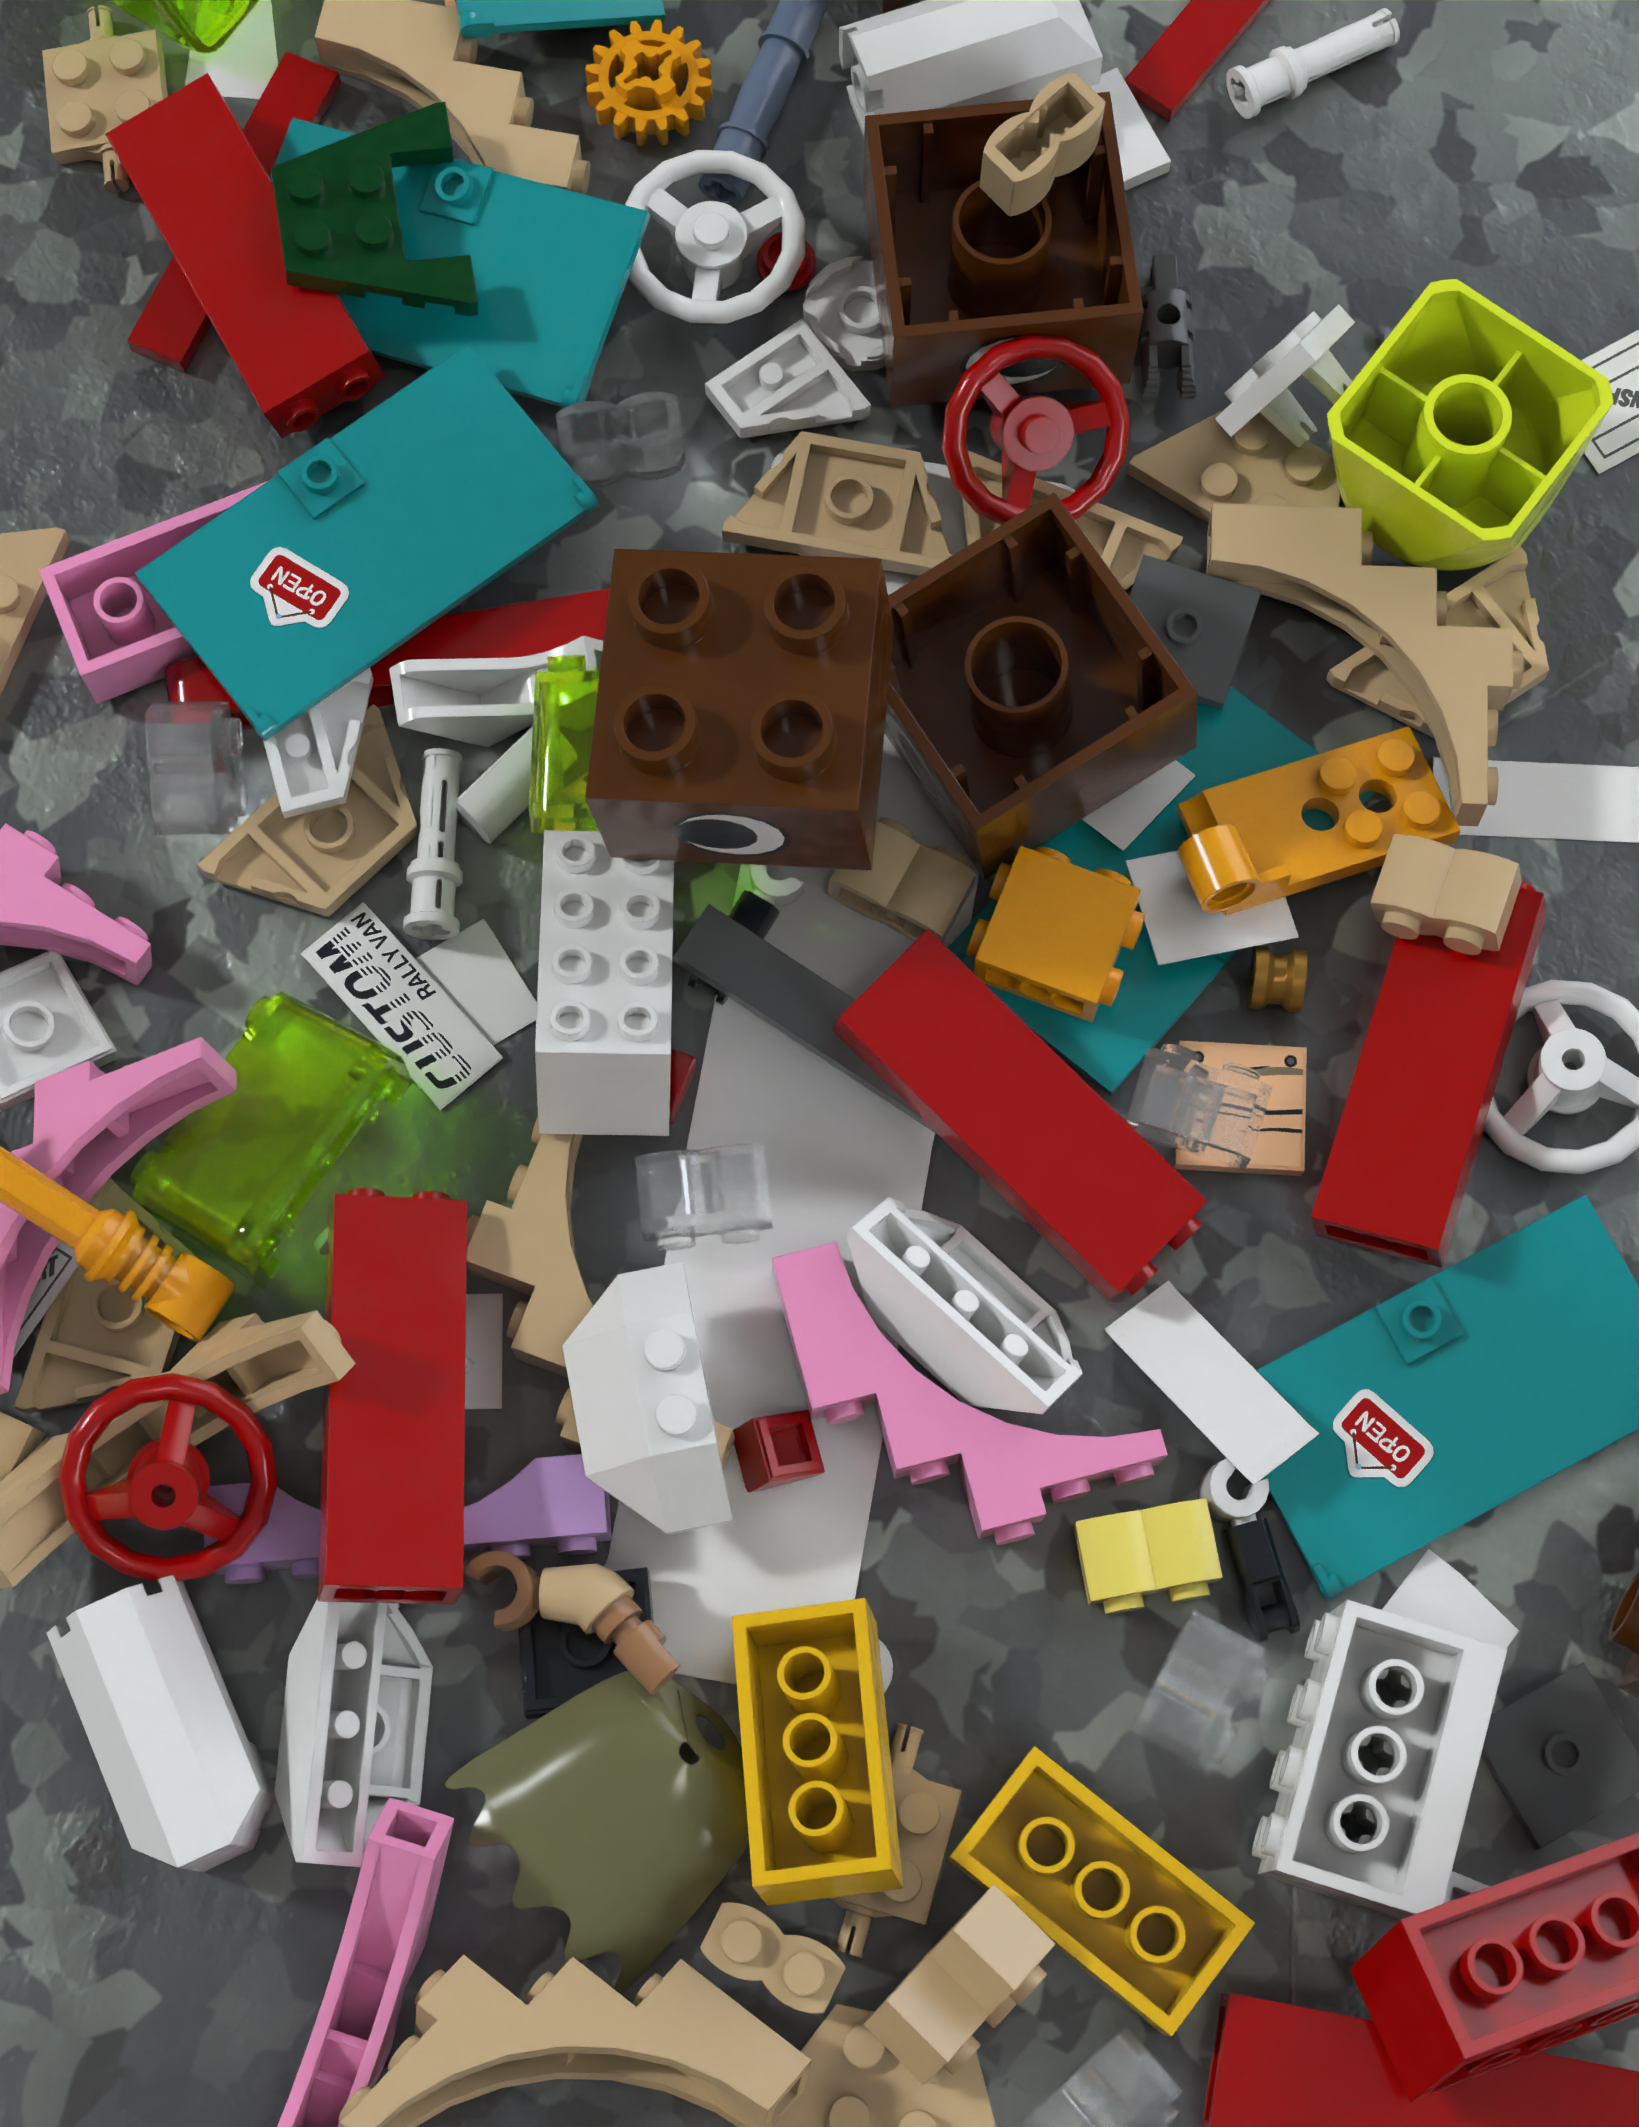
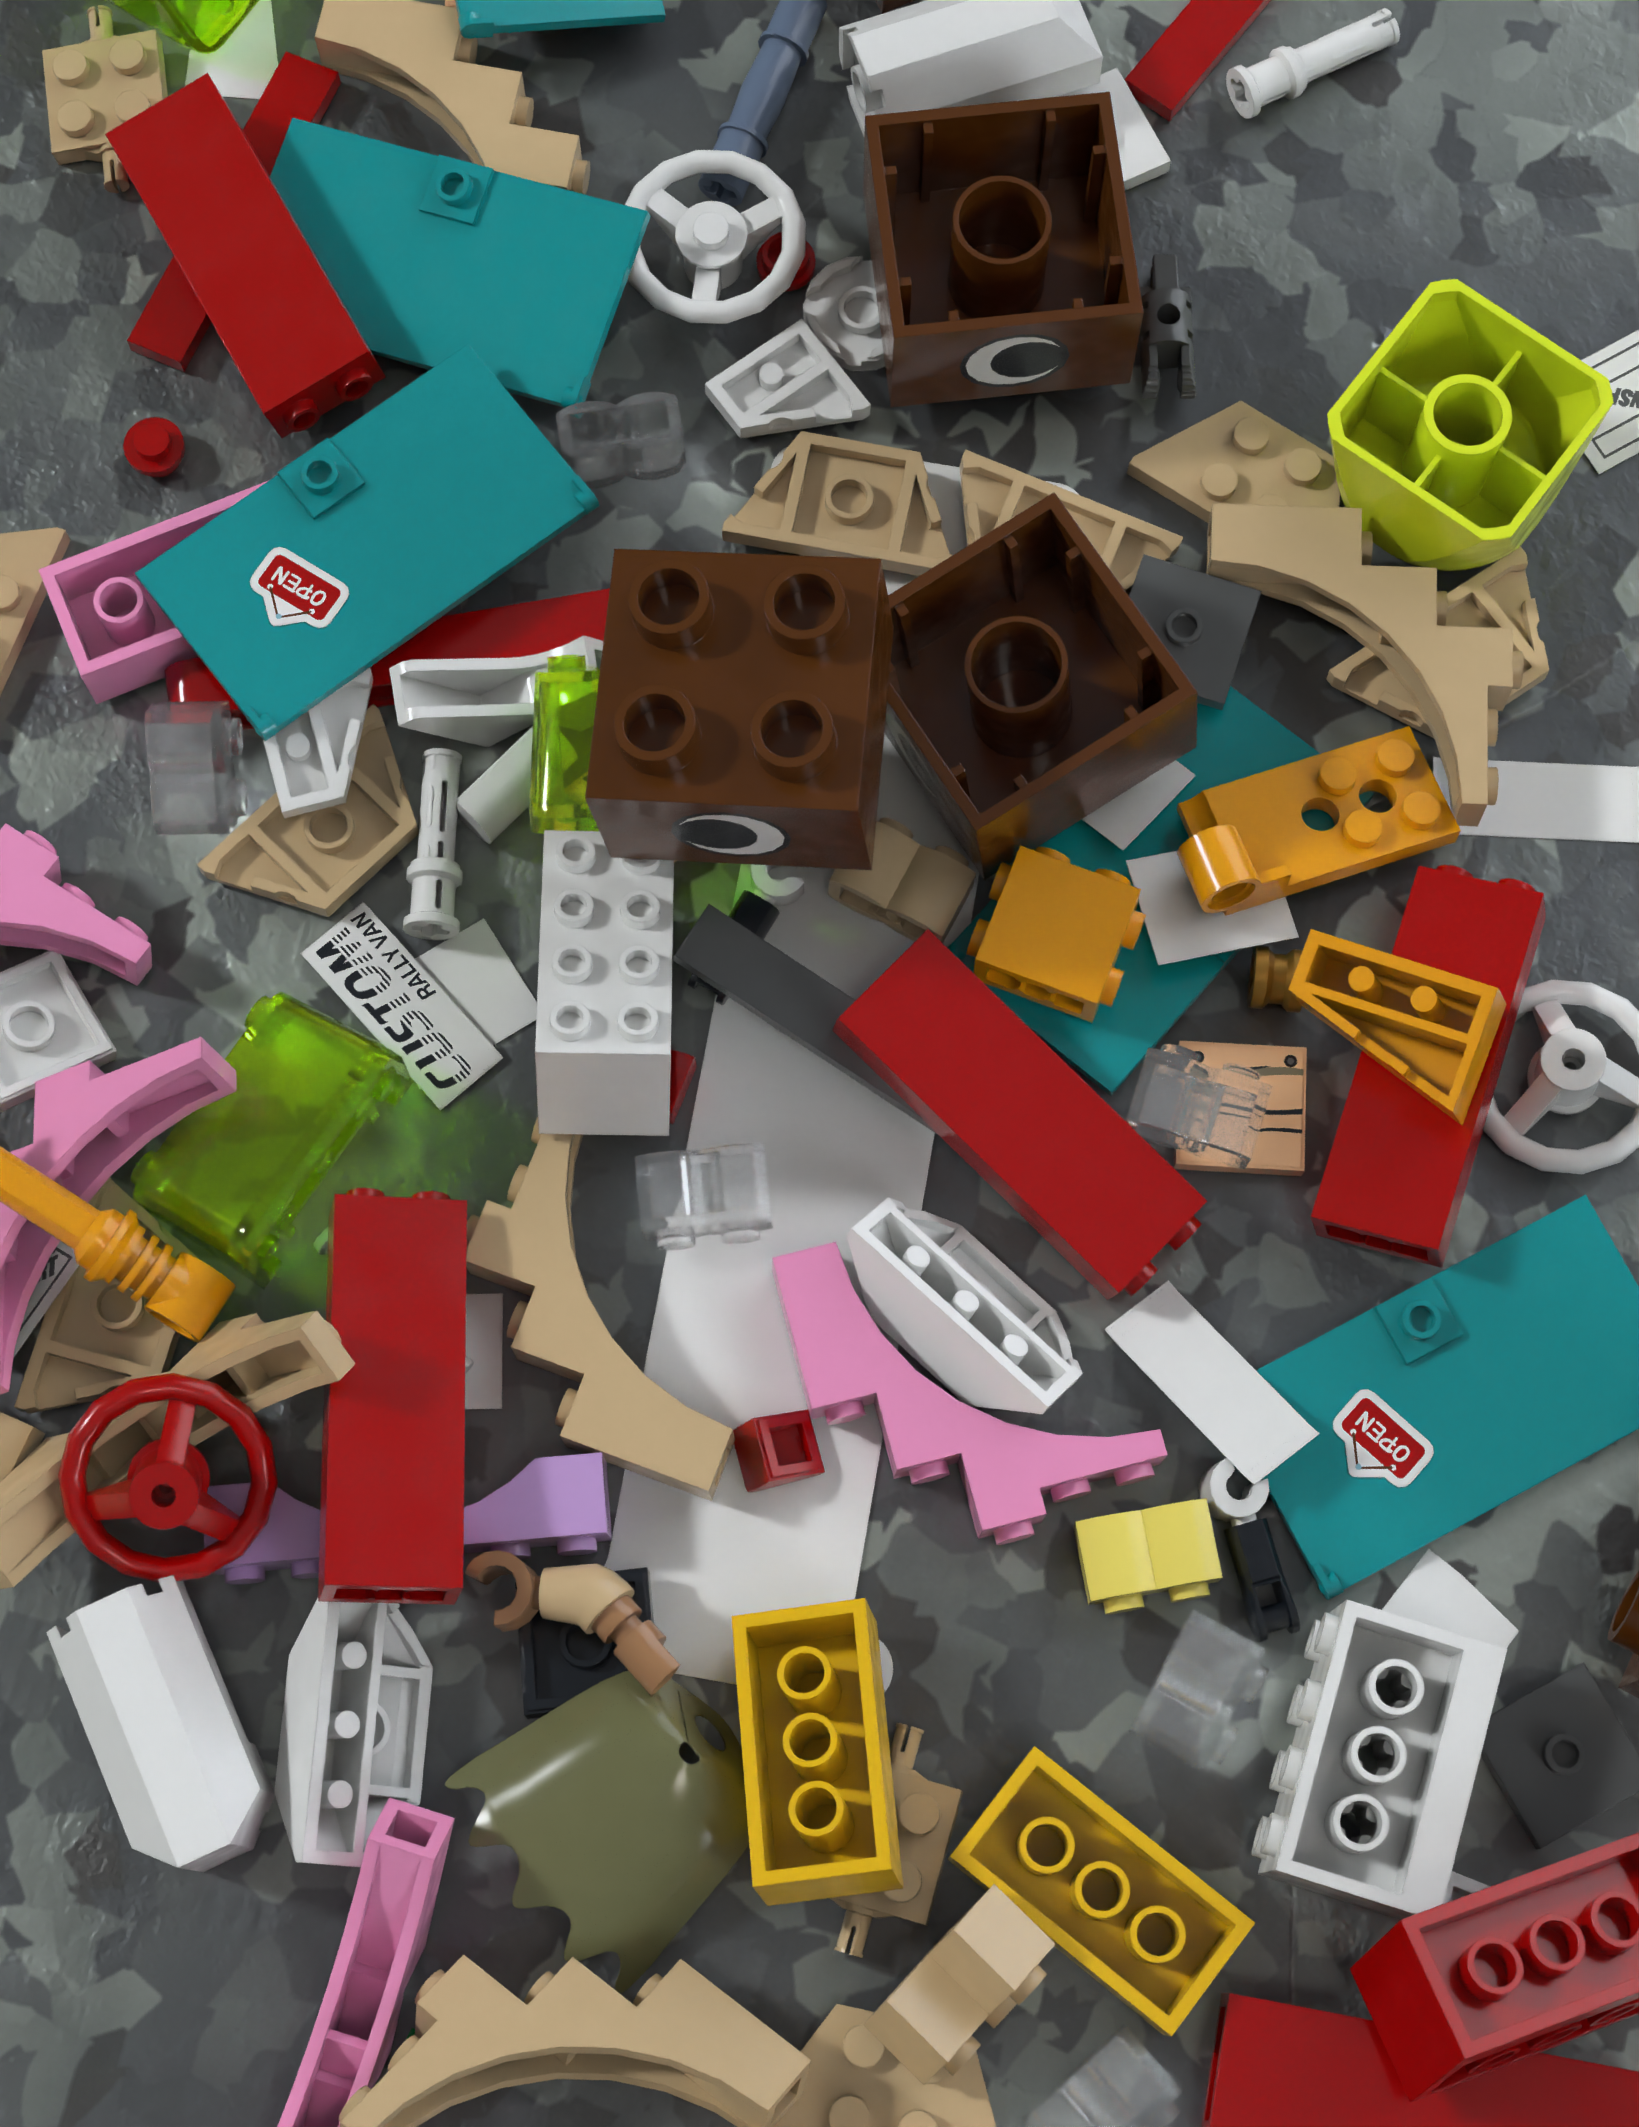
(154, 447): none -> red plate
(344, 216): dark green wing -> none
(647, 1402): white wedge -> none
(649, 82): light orange gear -> none
(755, 1949): tan brick -> none
(1034, 429): red piece -> none
(1041, 144): tan brick -> none
(1265, 384): white plate -> none
(1404, 1015): none -> light orange wedge
(1445, 894): tan brick -> none

